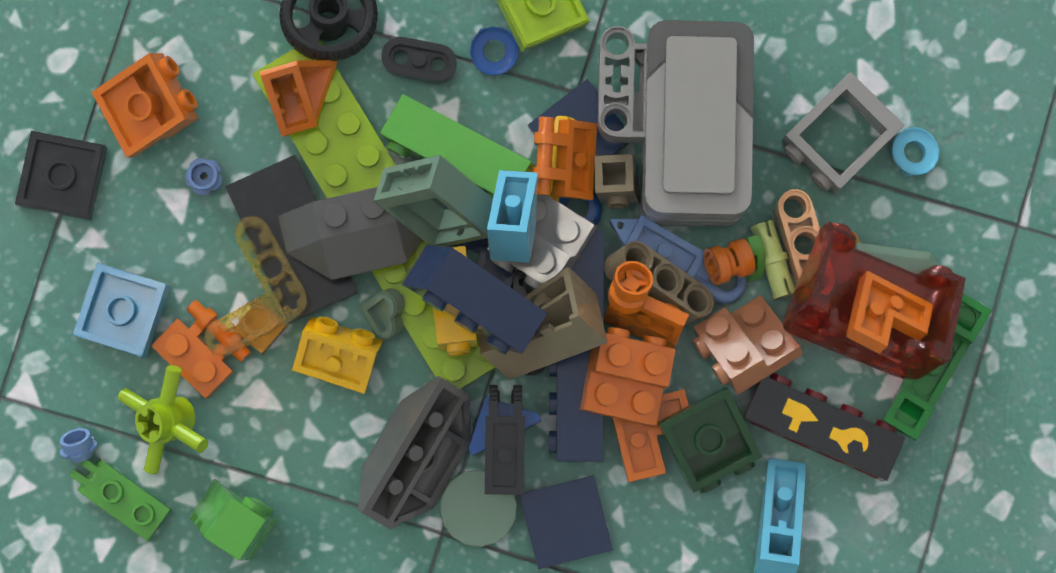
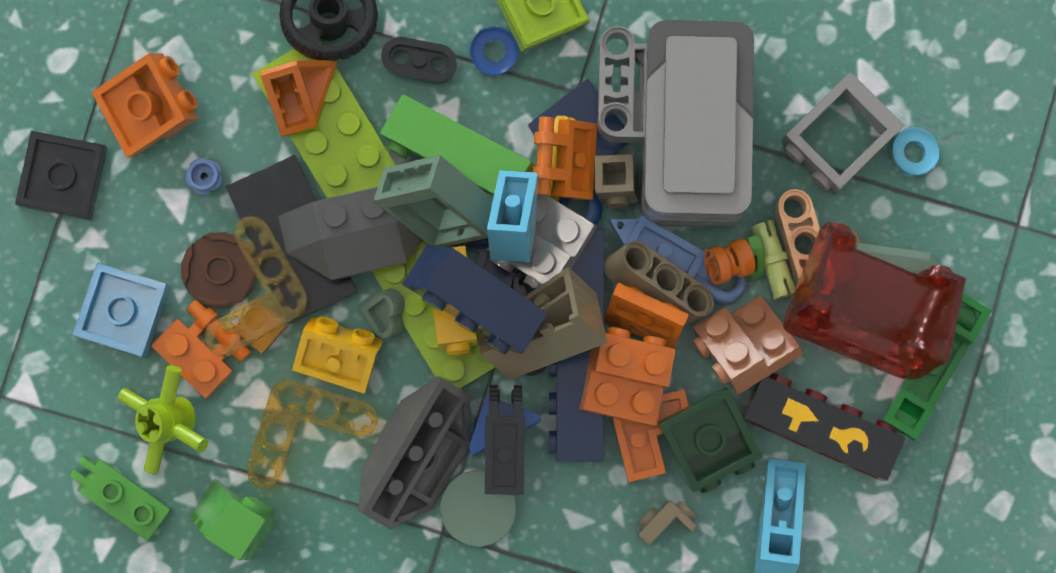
(77, 445): medium blue plate -> none
(217, 271): none -> reddish brown tile
(290, 419): none -> clear yellow beam
(566, 522): dark blue tile -> none
(630, 287): orange wheel -> none
(656, 521): none -> dark tan bracket
(885, 306): orange plate -> none

